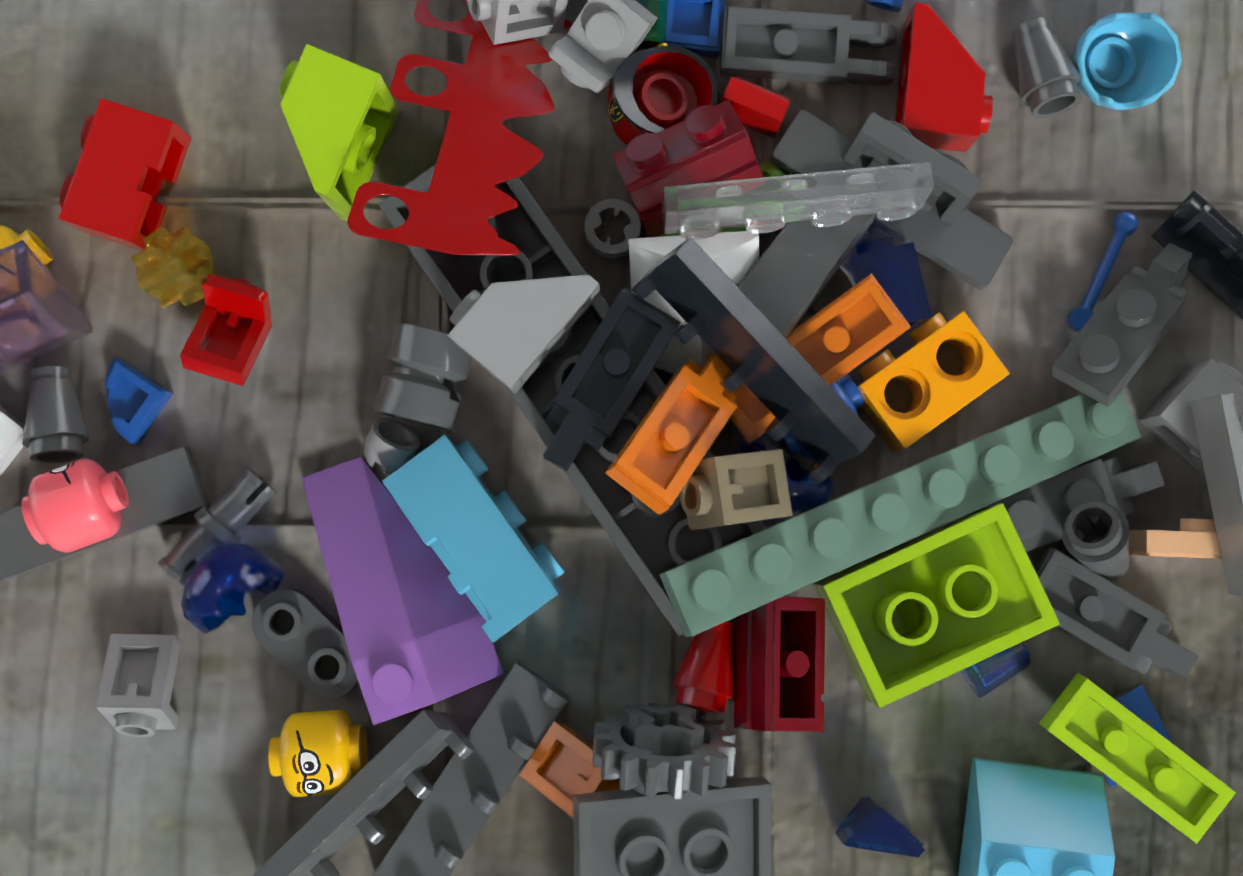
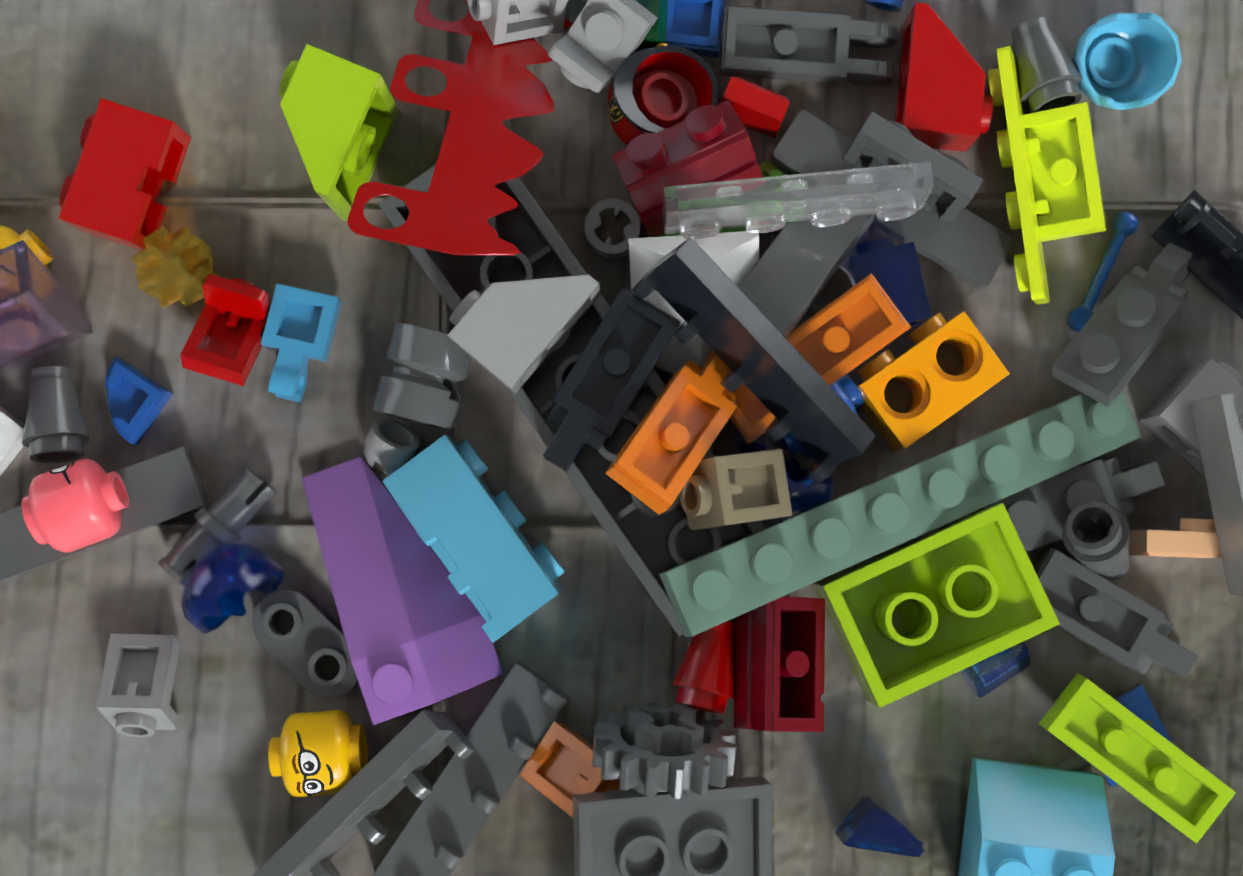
(300, 329): none -> dark azure plate
(1052, 173): none -> neon yellow bracket

